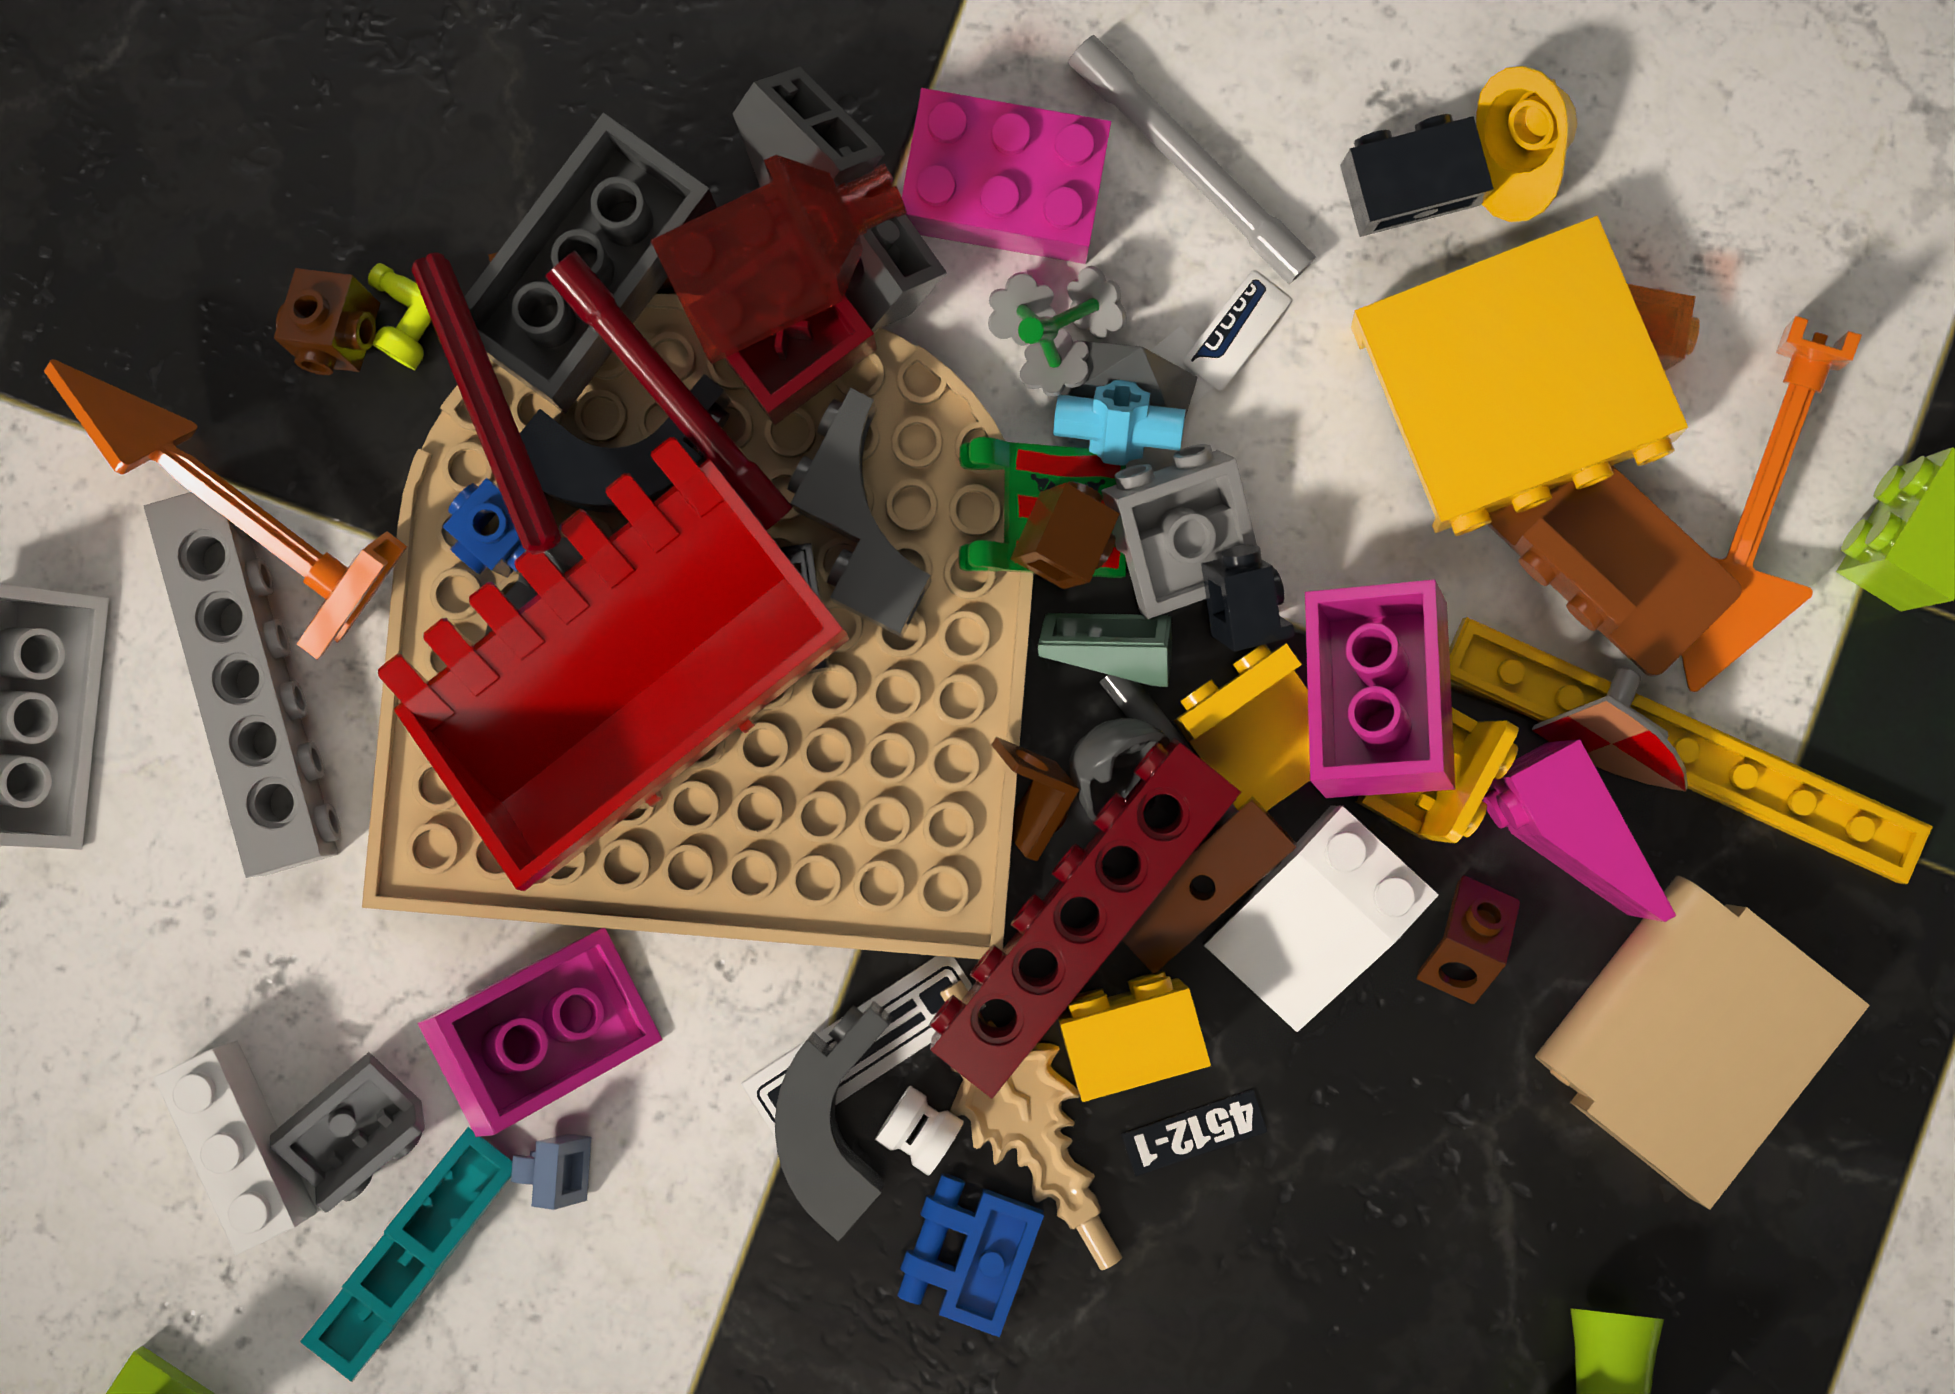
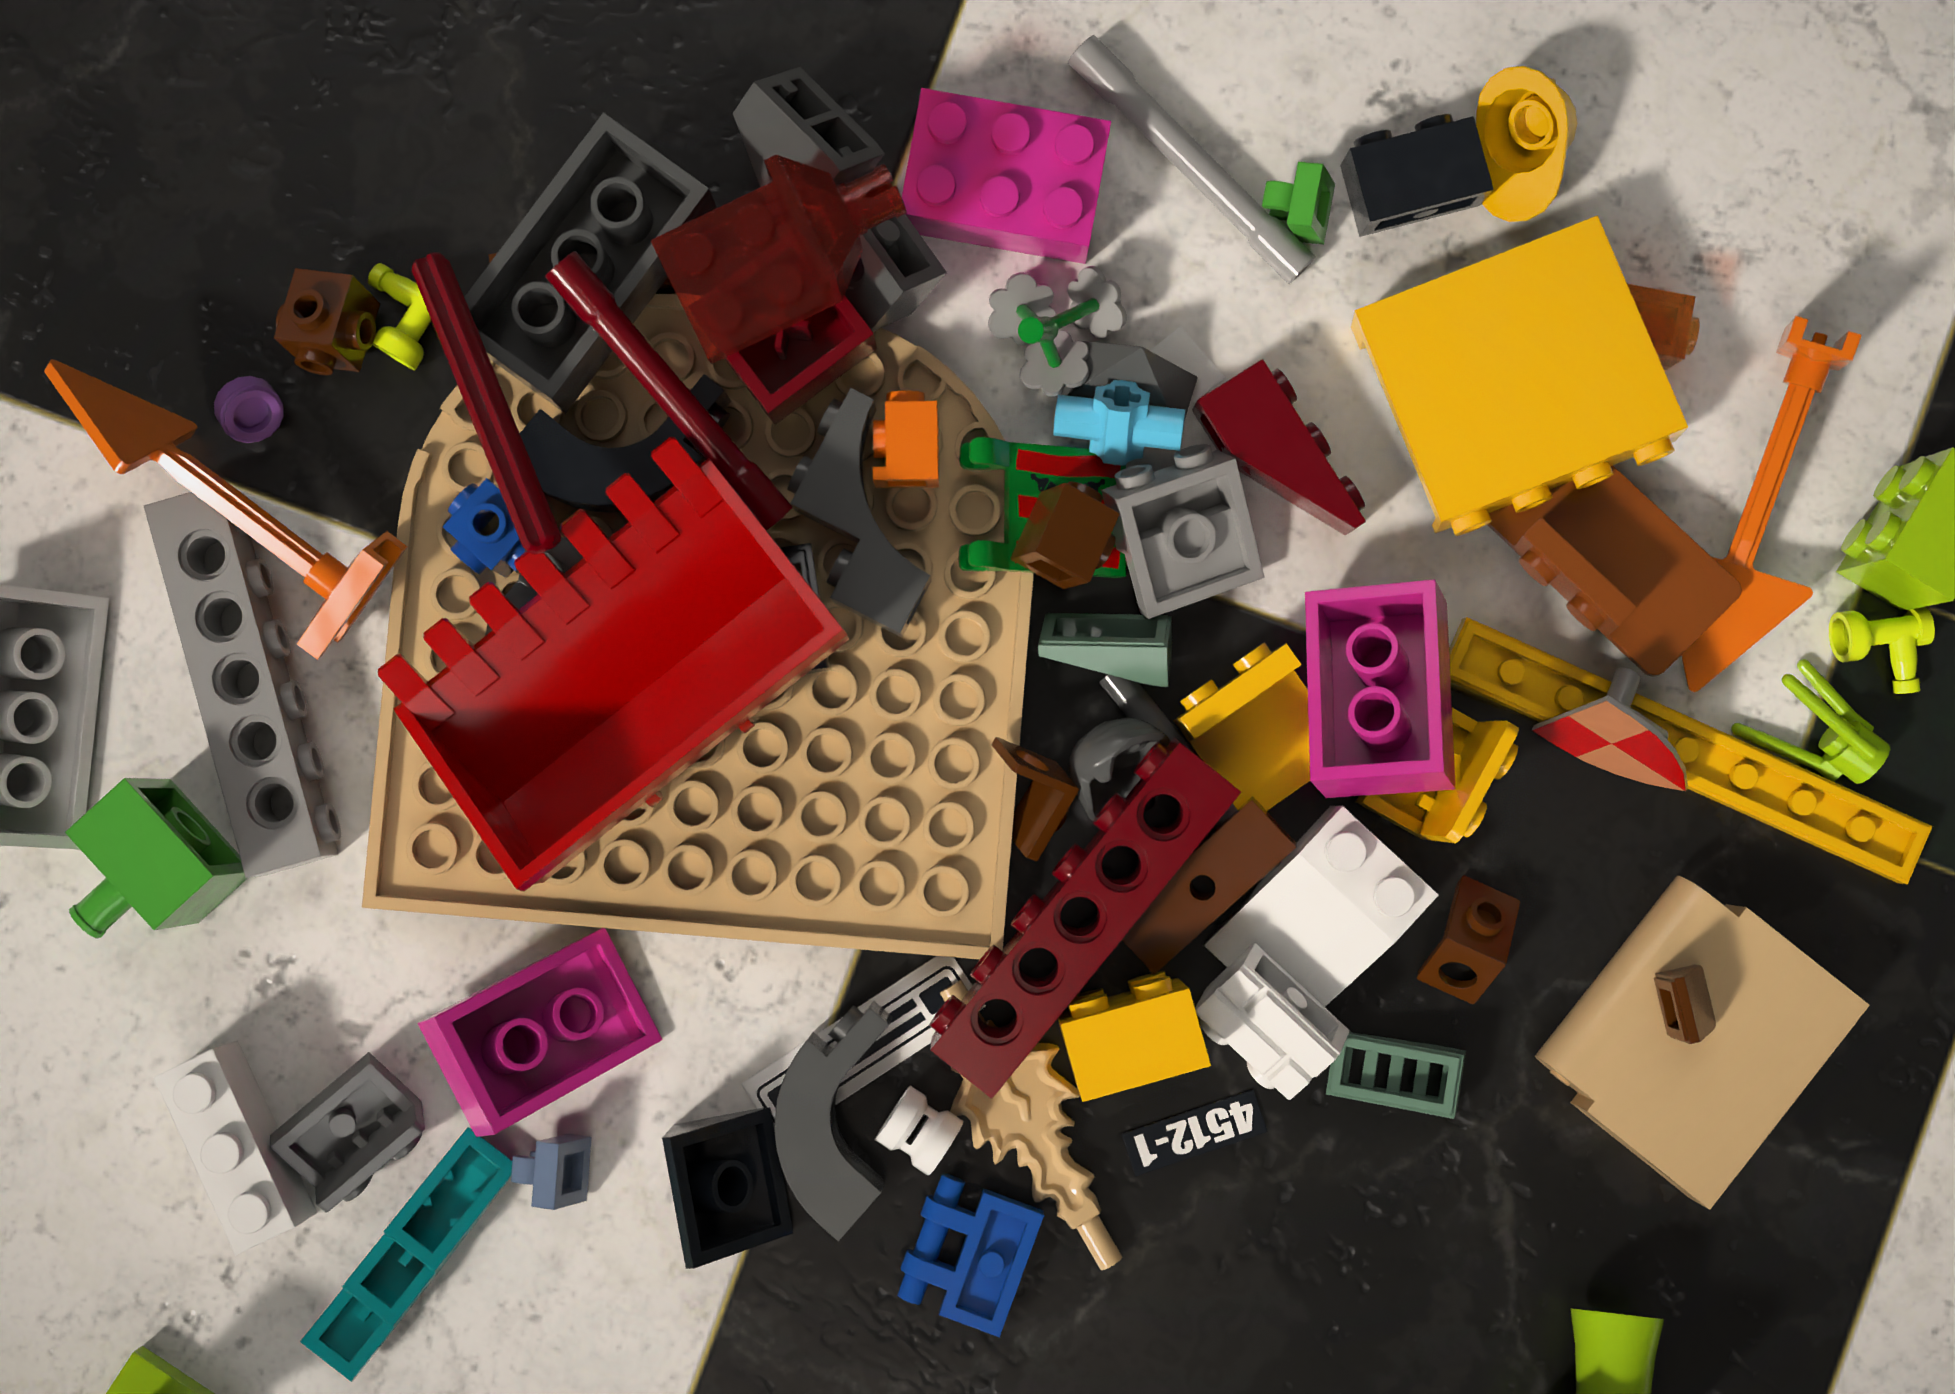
(154, 858): none -> bright green brick
(248, 409): none -> medium lavender tile
(726, 1185): none -> black slope
(907, 441): none -> orange brick
(1236, 330): white sticker -> none
(1244, 599): black brick -> none
(1260, 428): none -> dark red slope
(1270, 1022): none -> white brick
(1304, 203): none -> bright green tile
(1425, 1054): none -> sand green slope
(1568, 816): dark pink slope -> none
(1685, 1003): none -> reddish brown slope
(1847, 743): none -> lime plant
(1853, 636): none -> neon yellow piece

